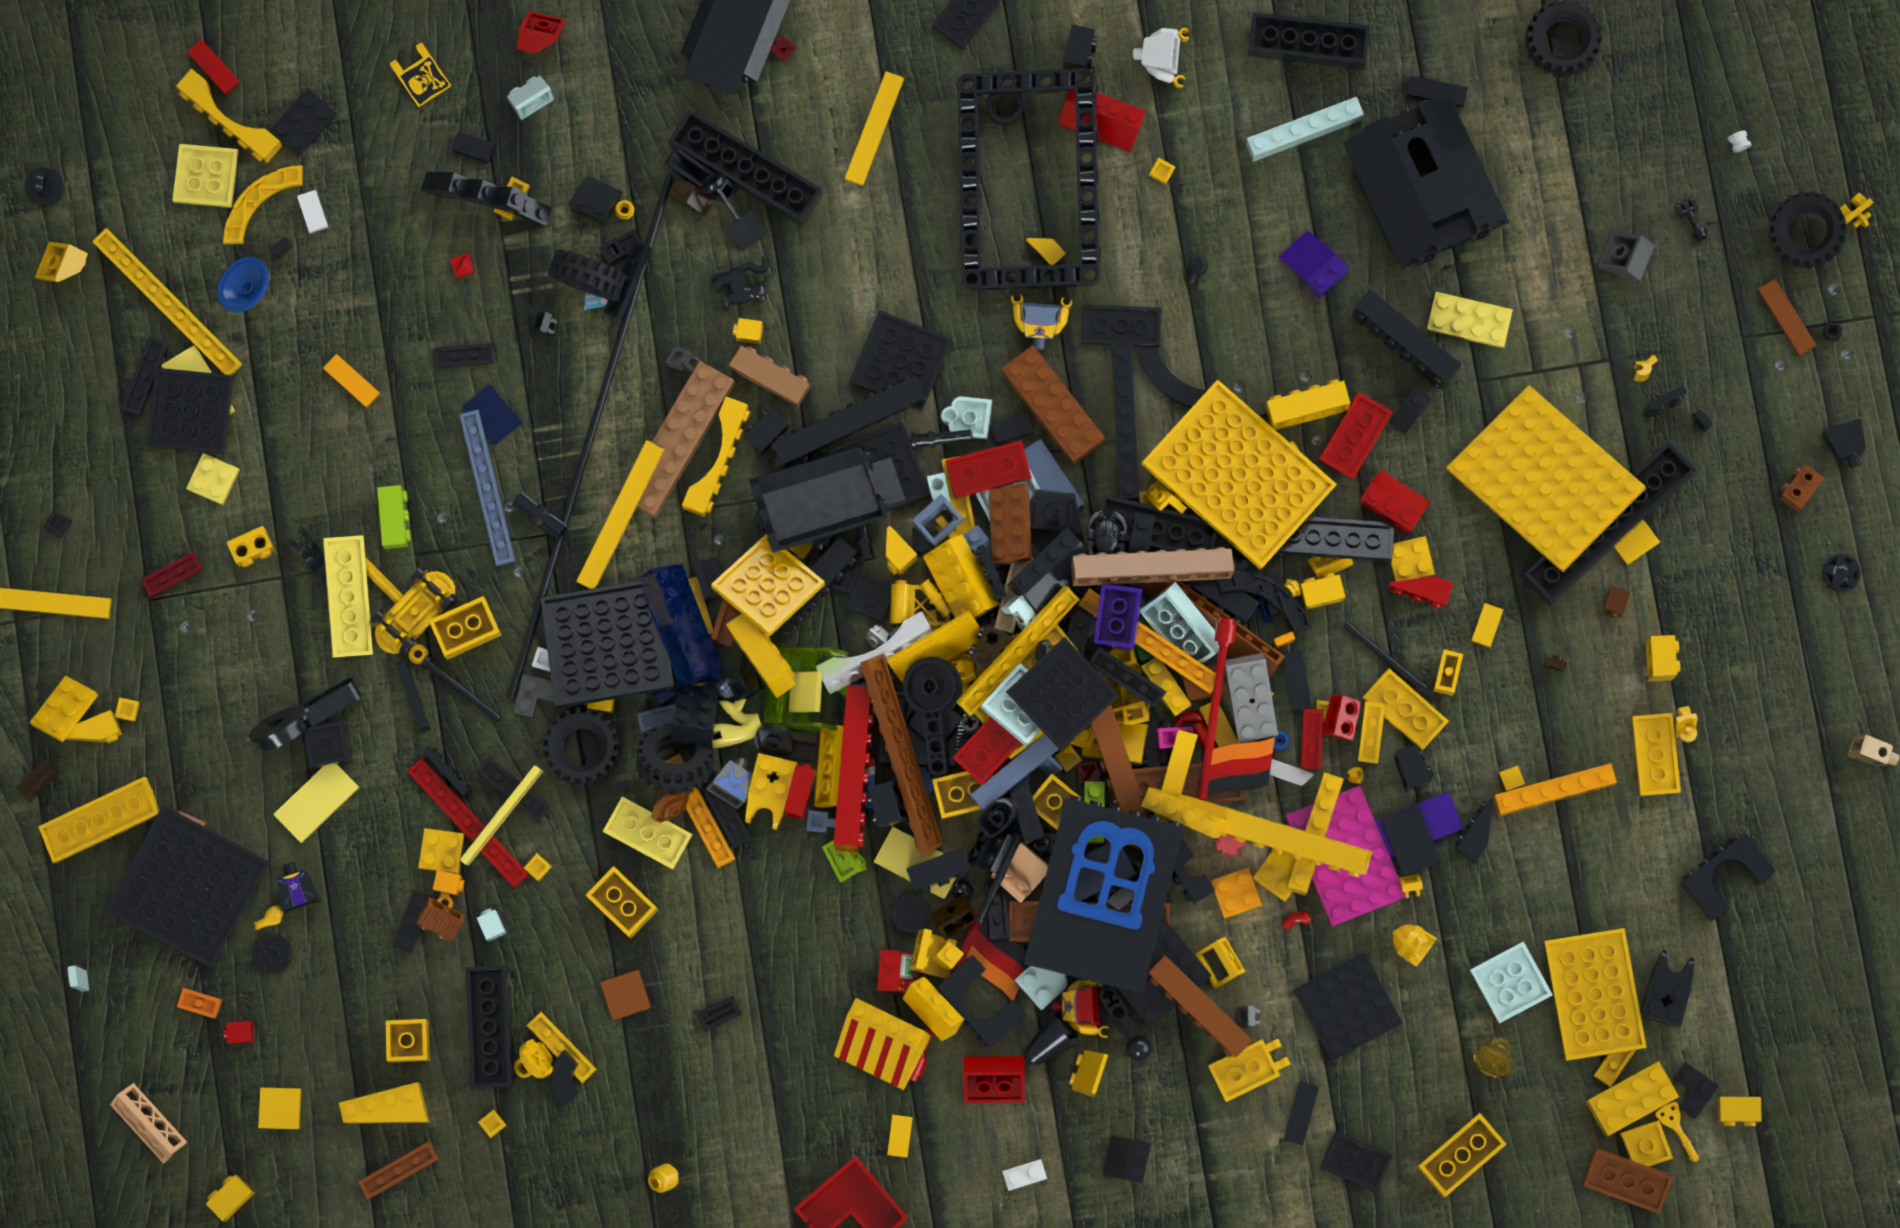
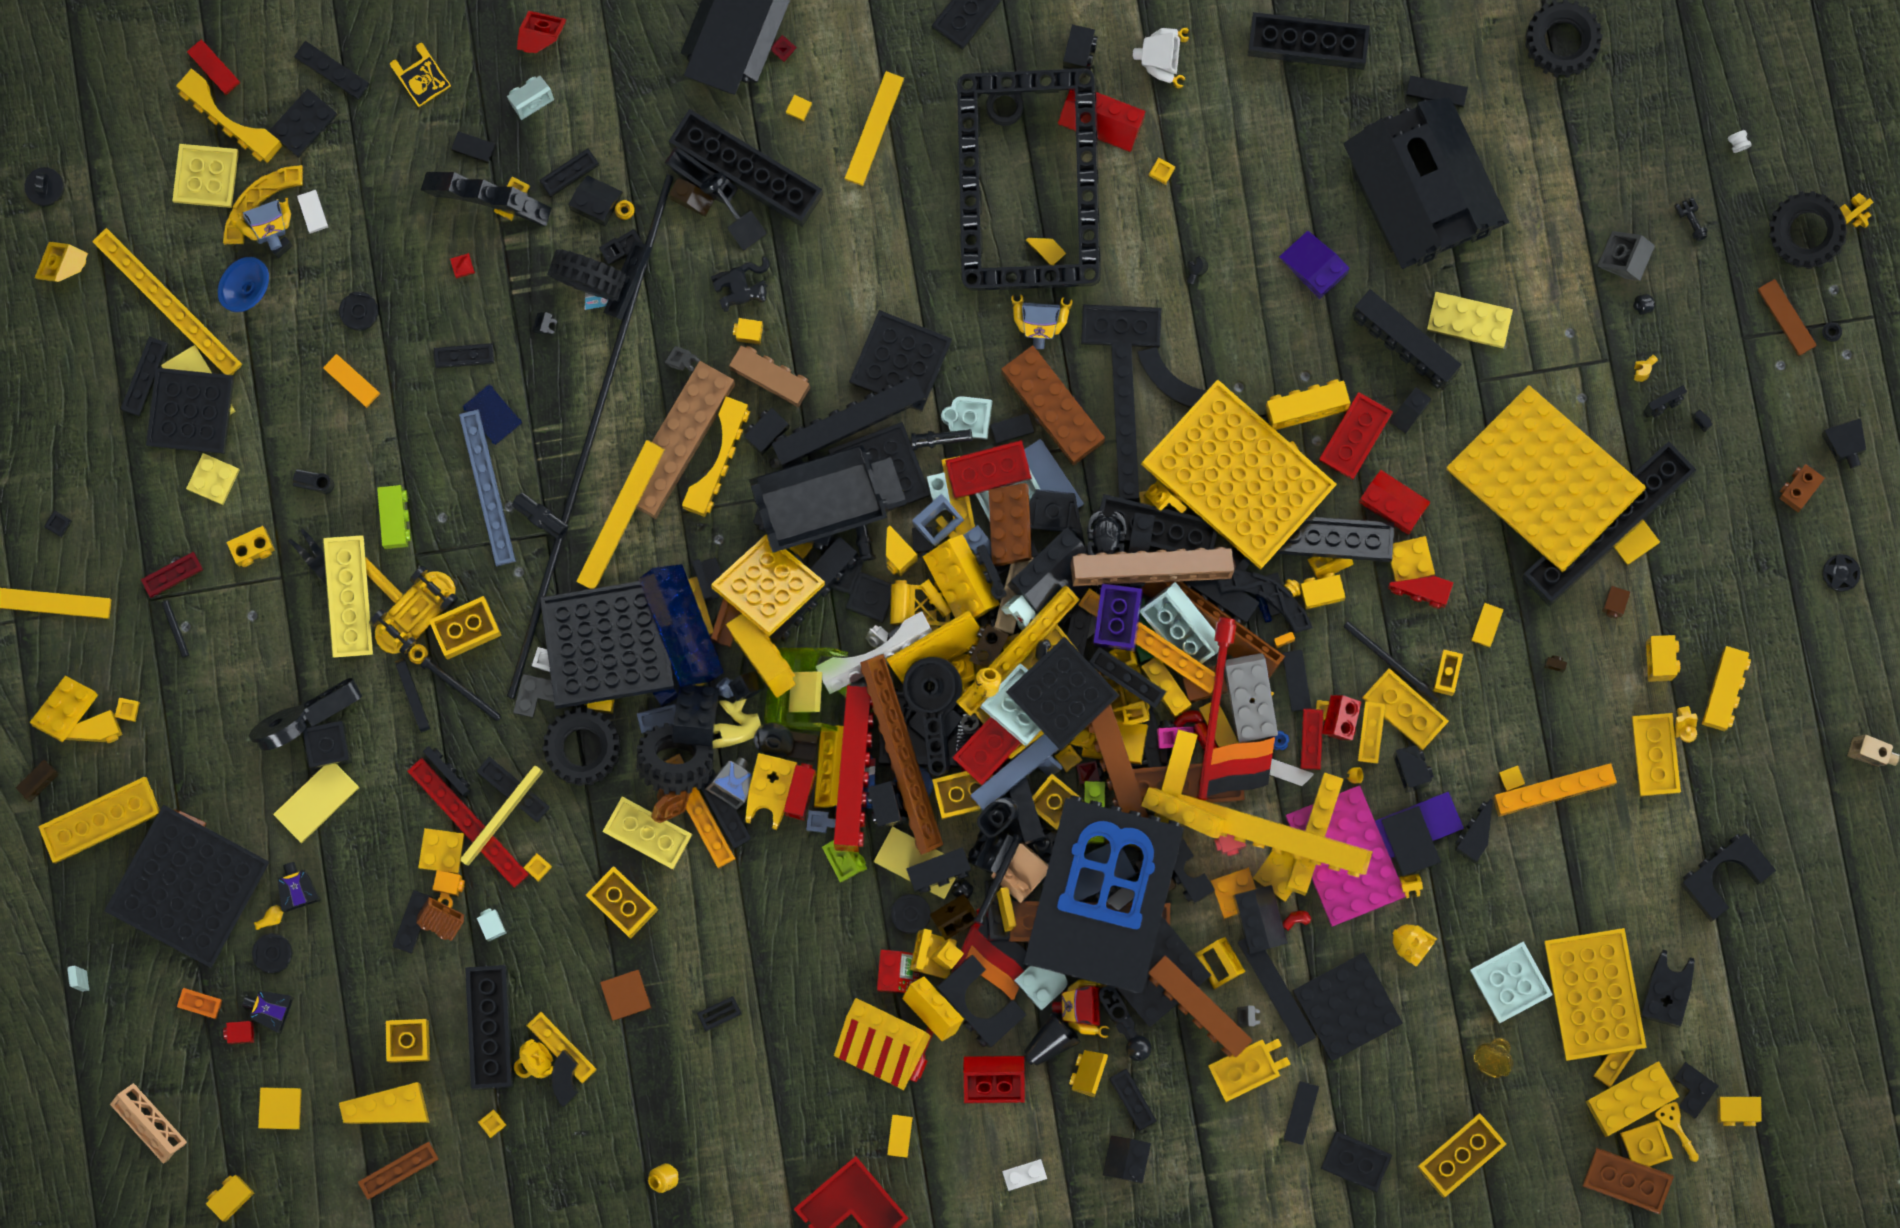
(175, 629): none -> black bar
(265, 223): none -> torso
(269, 1009): none -> torso
(312, 481): none -> black piece
(331, 70): none -> black plate
(358, 311): none -> black tile
(569, 172): none -> black tile
(798, 108): none -> yellow tile
(987, 682): none -> yellow head
(1006, 909): none -> yellow tile
(1132, 1099): none -> black tile
(1260, 919): none -> black slope
(1279, 995): none -> black tile
(1304, 129): light aqua brick -> none
(1644, 304): none -> black piece
(1725, 689): none -> yellow brick

